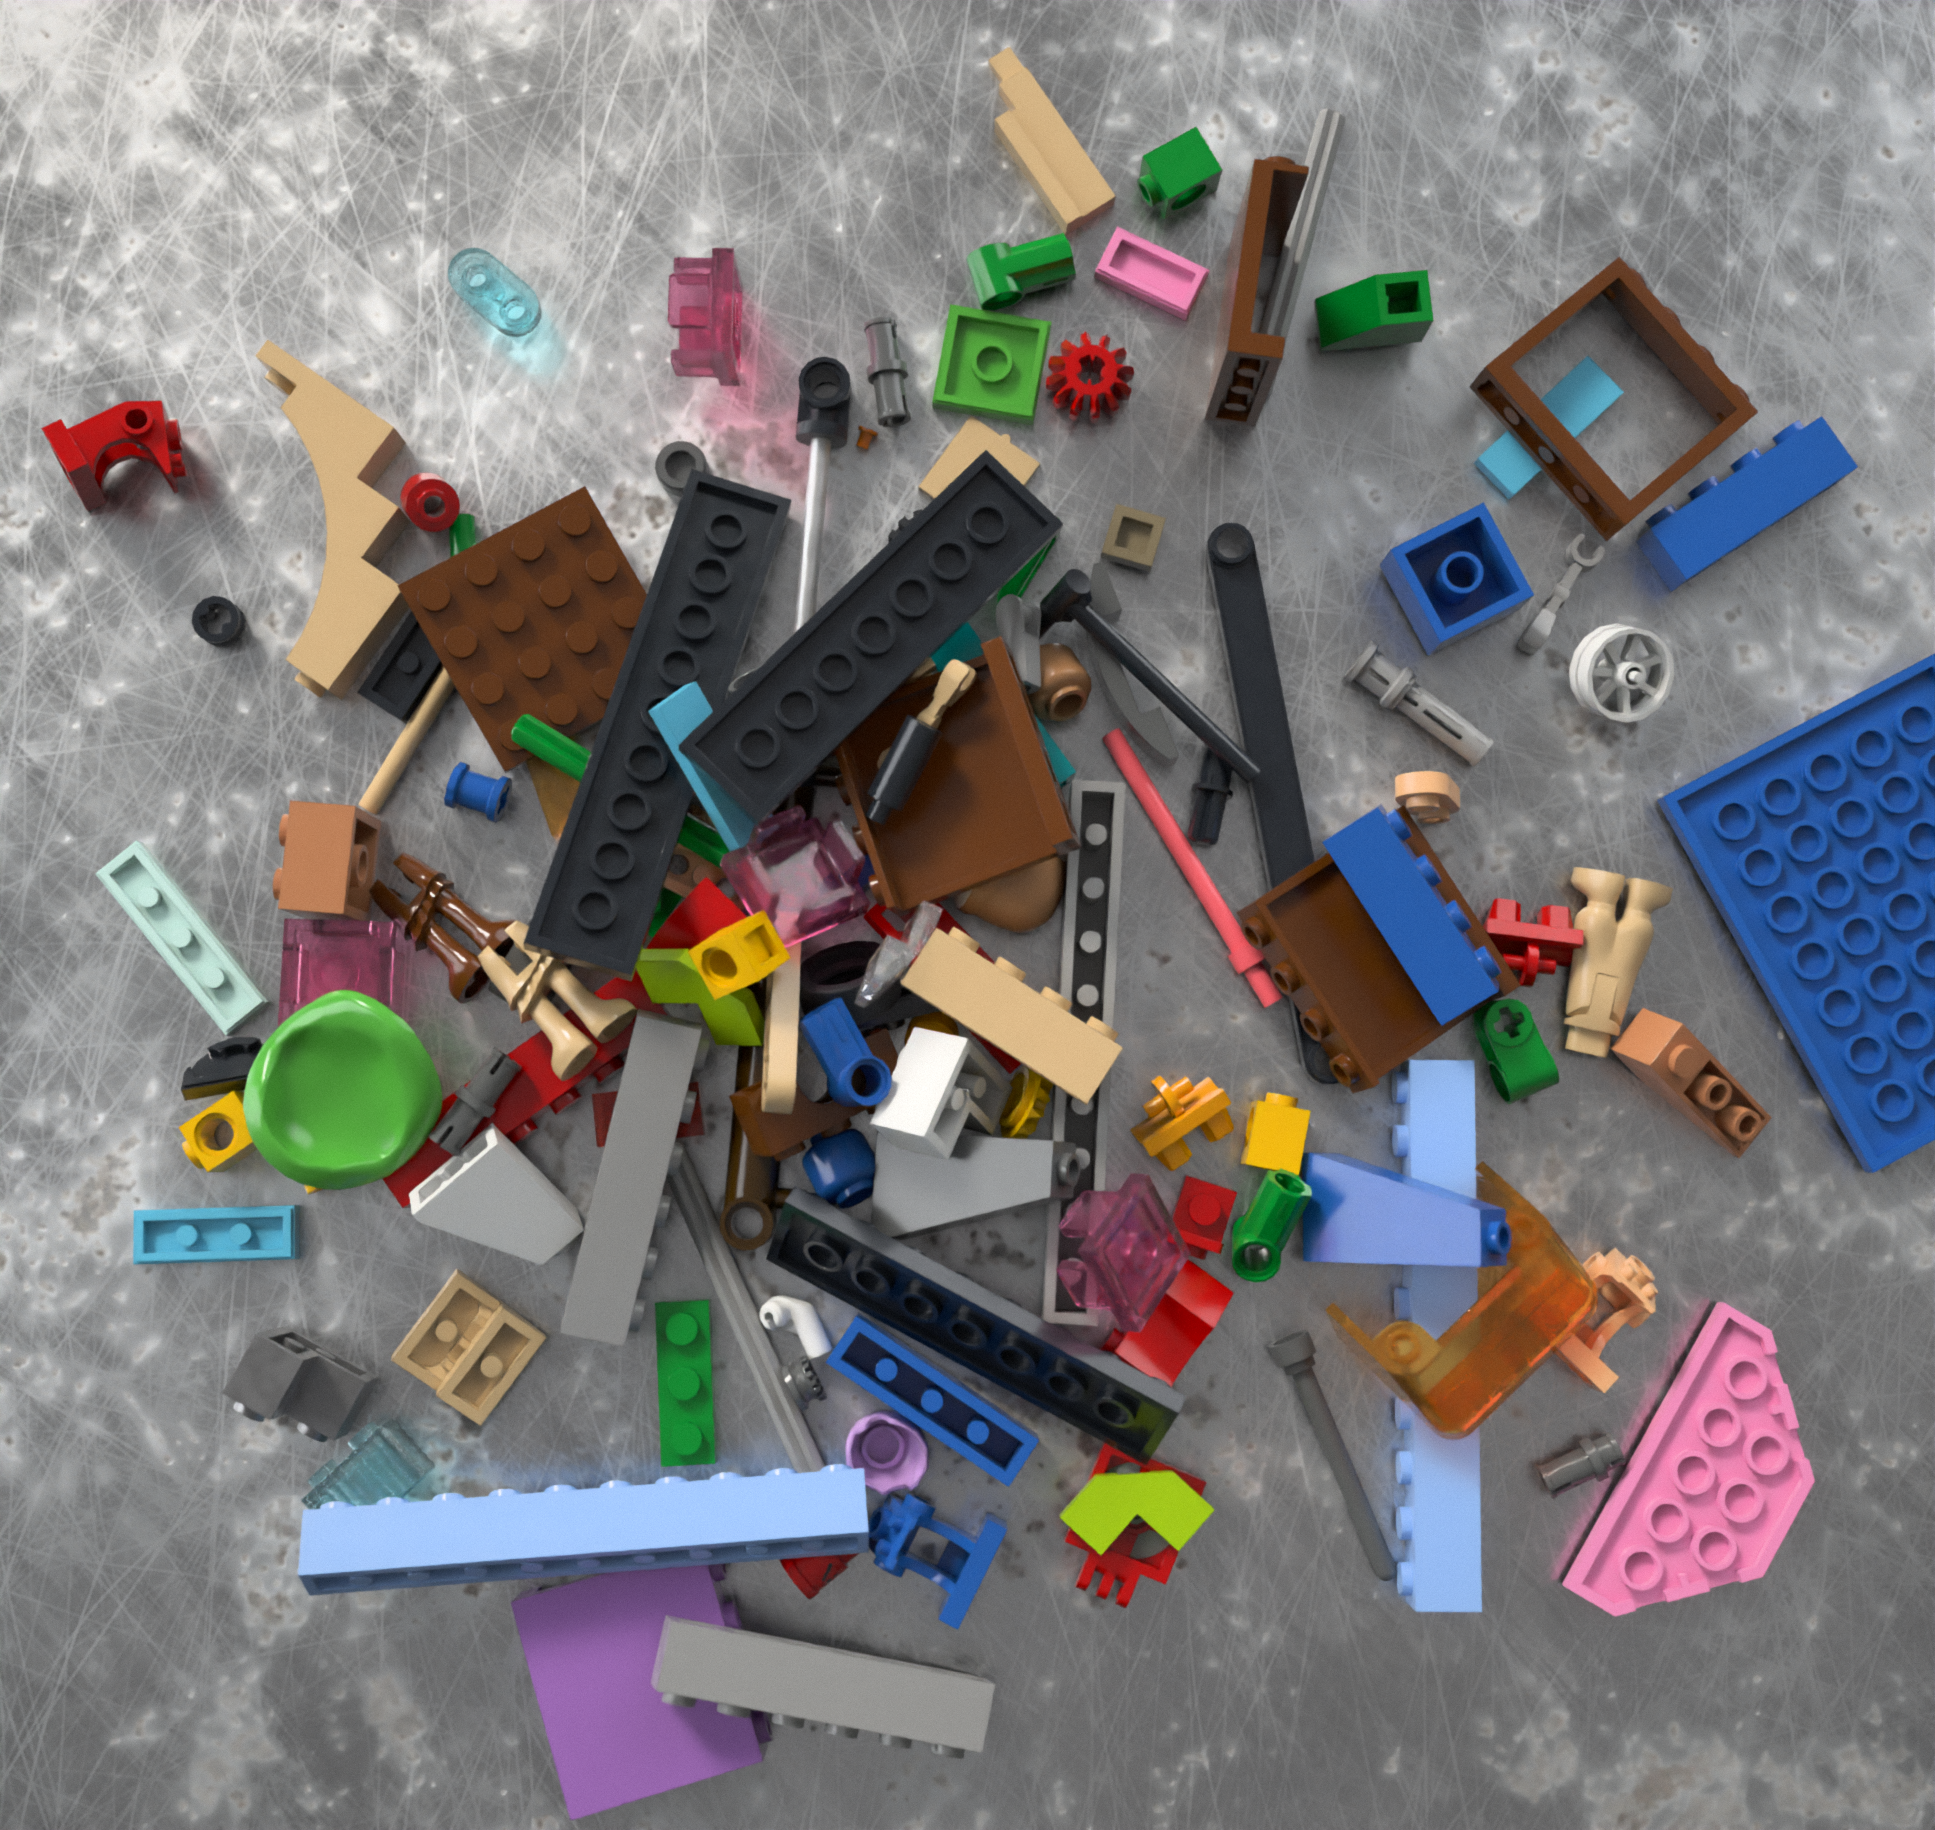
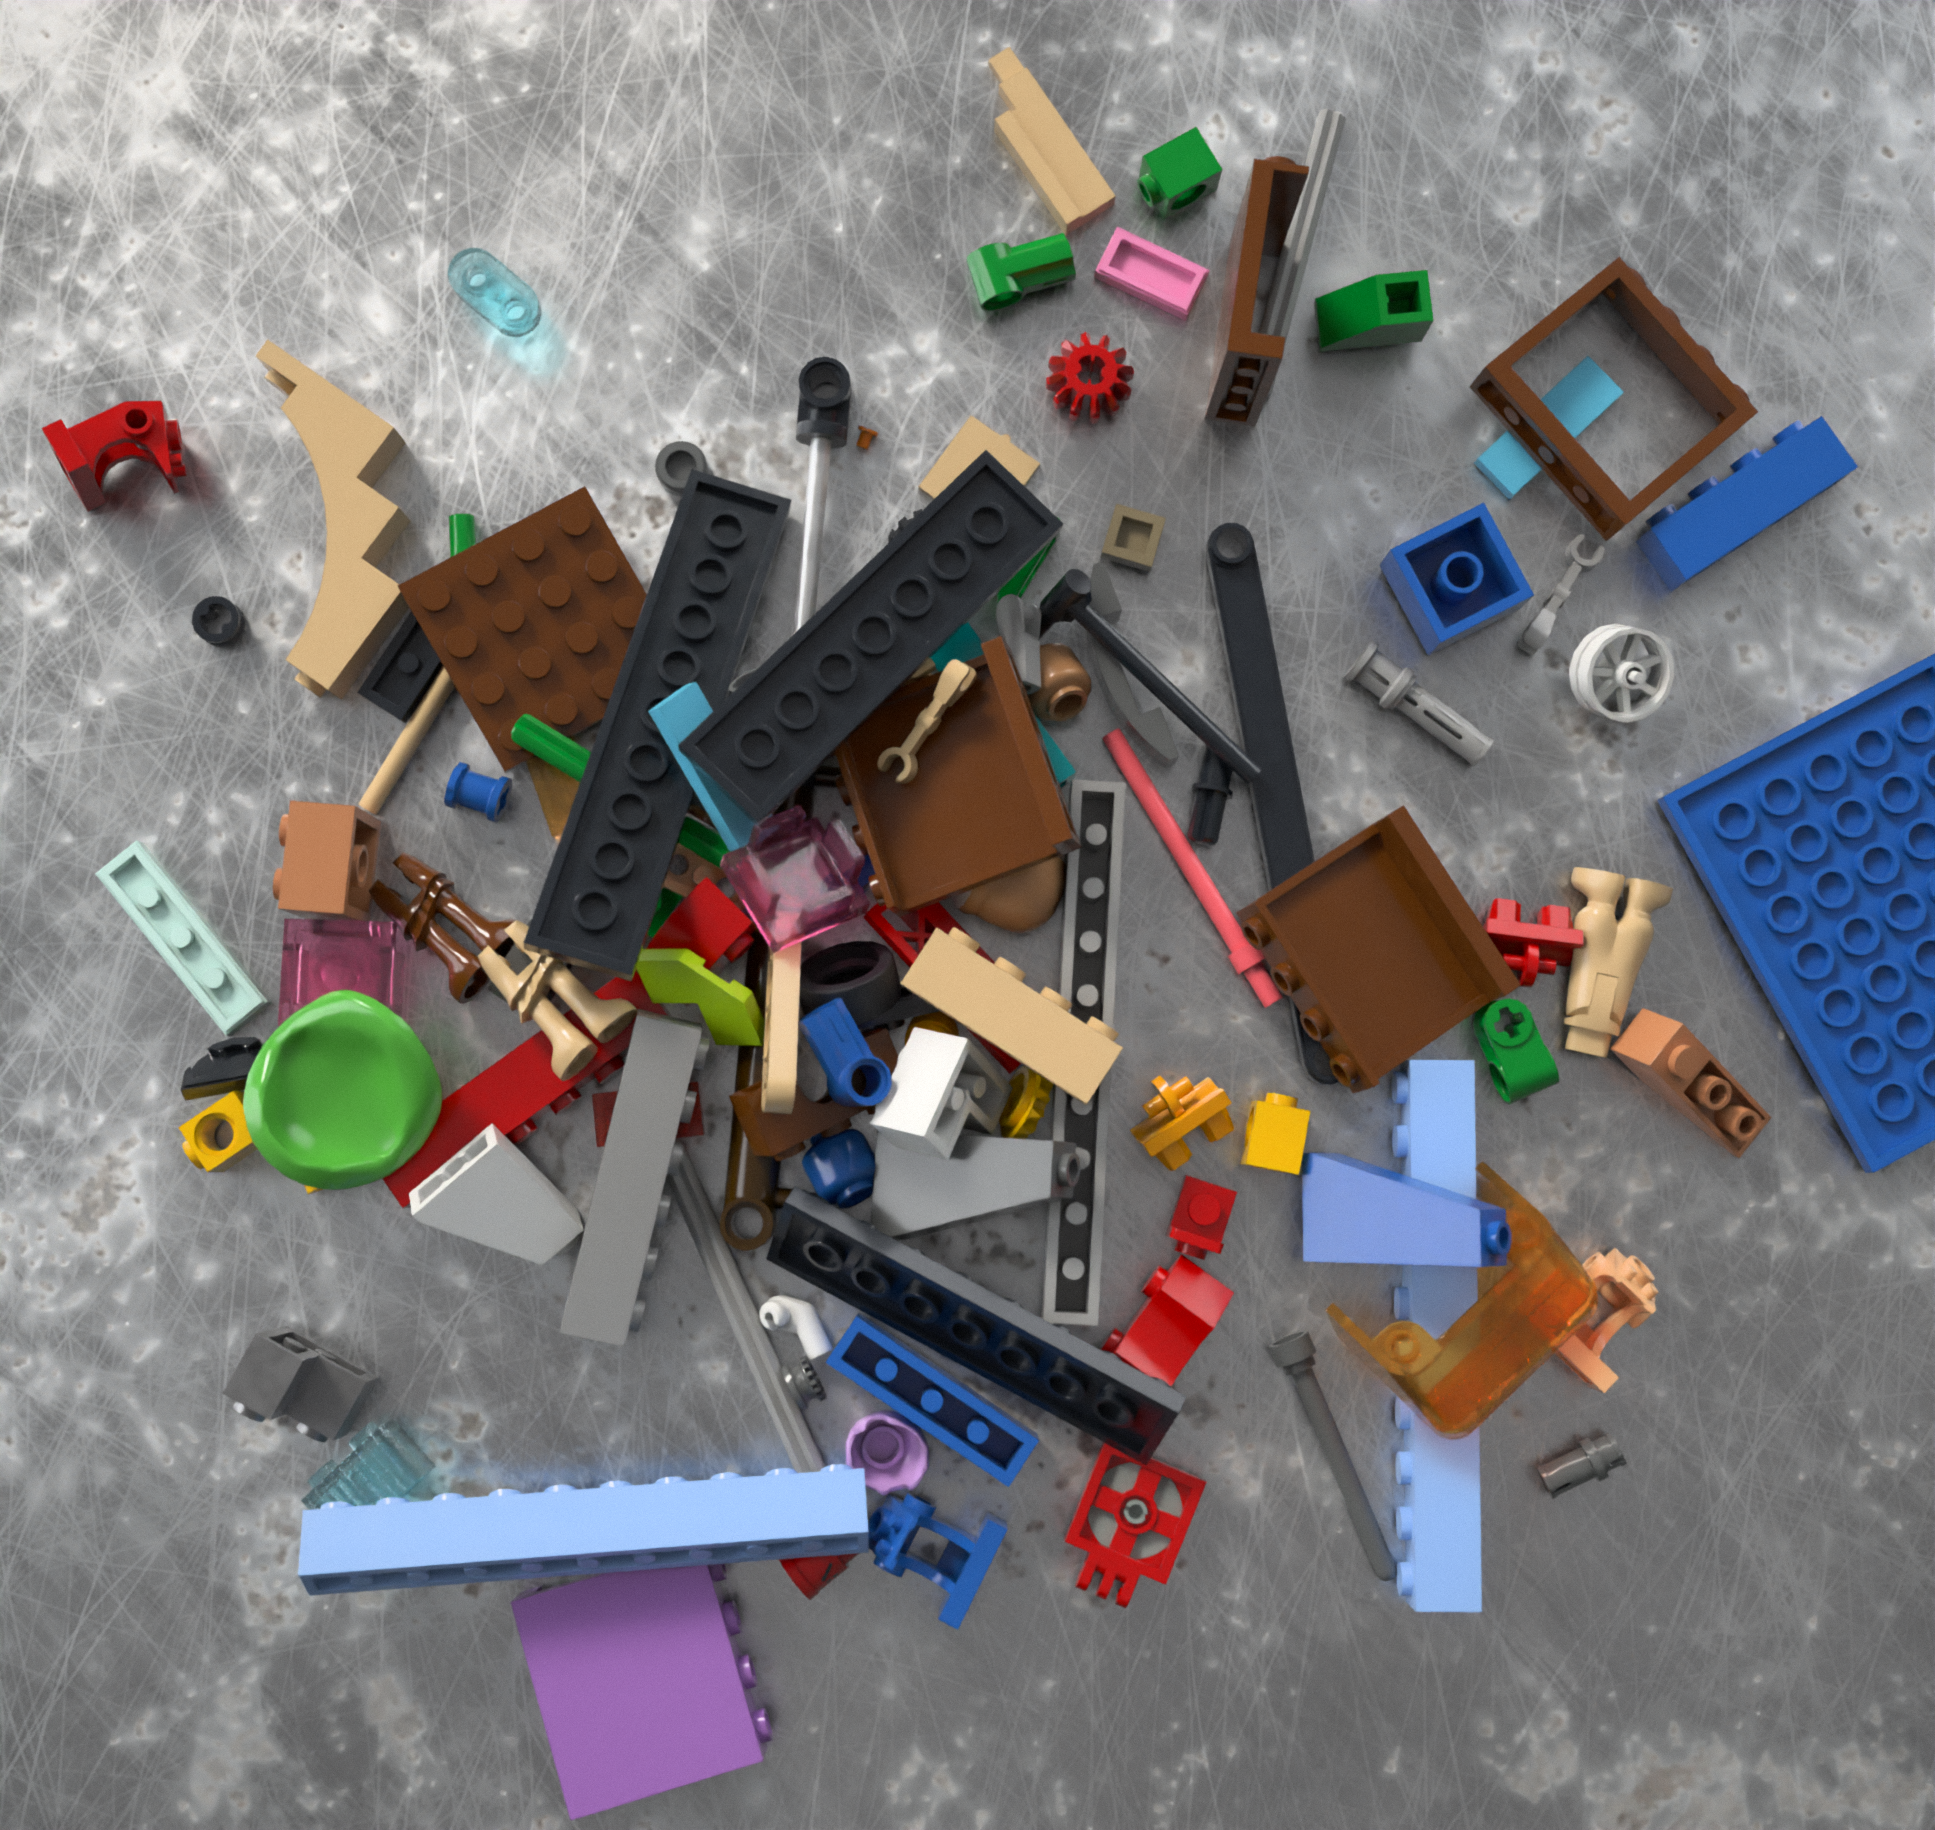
(216, 1234): medium azure tile -> none
(420, 488): red brick -> none
(468, 1347): tan slope -> none
(475, 1101): dark grey pin -> none
(686, 1382): green plate -> none
(708, 311): clear pink panel -> none
(739, 955): yellow brick -> none
(821, 1685): light grey brick -> none
(887, 372): dark grey pin -> none
(896, 955): clear slope -> none
(902, 768): black cylinder -> none
(991, 365): bright green tile -> none
(1114, 1499): lime tile -> none
(1127, 1252): clear pink panel -> none
(1268, 1224): green piece -> none
(1412, 914): blue brick -> none
(1428, 795): light nougat plate -> none
(1707, 1481): bright pink plate -> none

